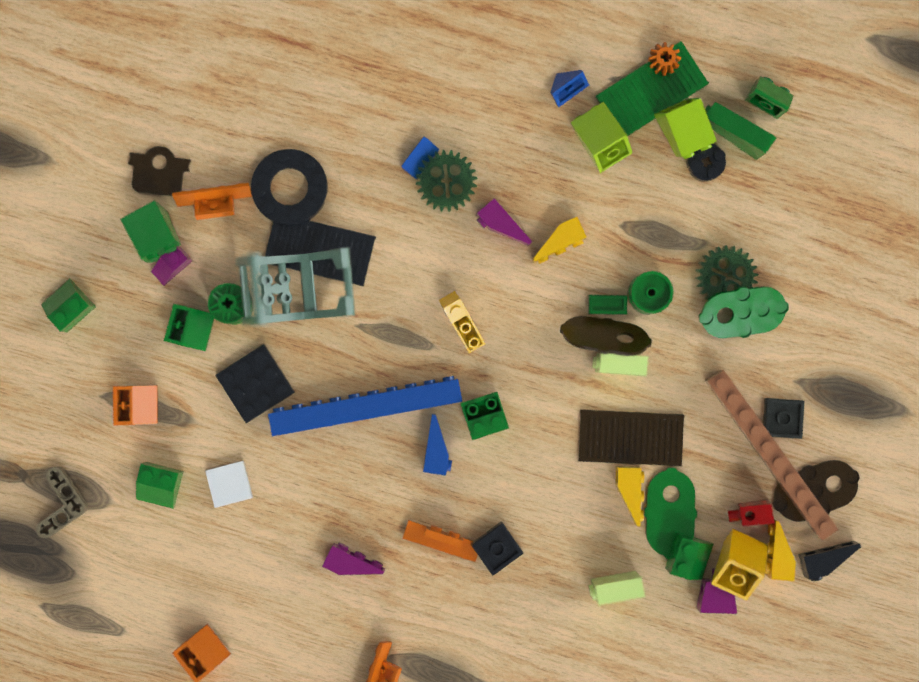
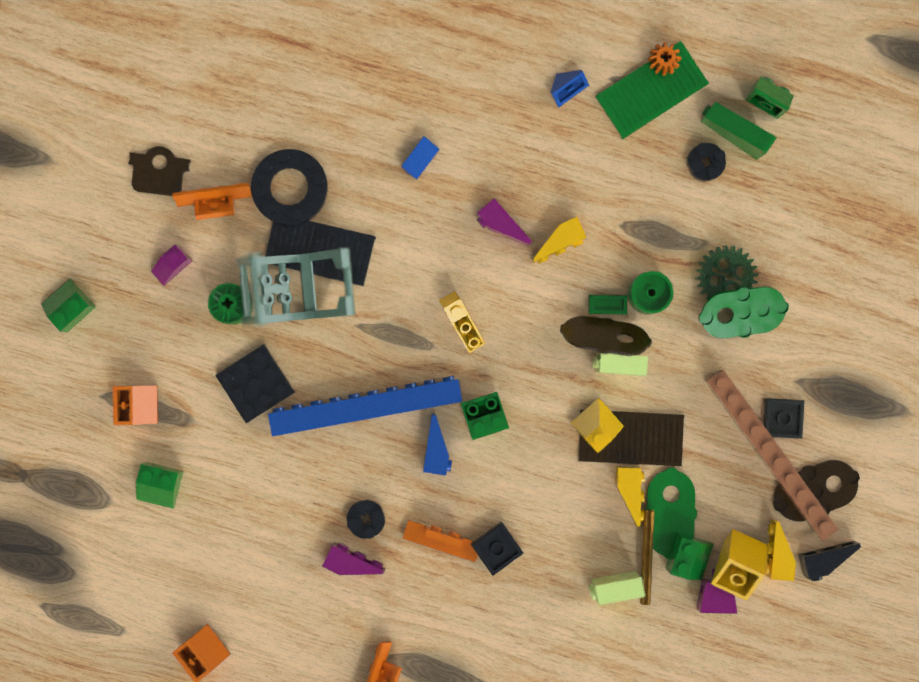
(67, 509): dark tan beam -> none
(151, 231): green slope -> none
(189, 327): green slope -> none
(229, 484): white tile -> none
(360, 509): none -> black plate
(429, 182): clear green gear -> none
(597, 425): none -> yellow slope
(602, 137): lime slope -> none
(647, 553): none -> pearl gold axle
(686, 127): lime slope -> none
(761, 513): red torso -> none

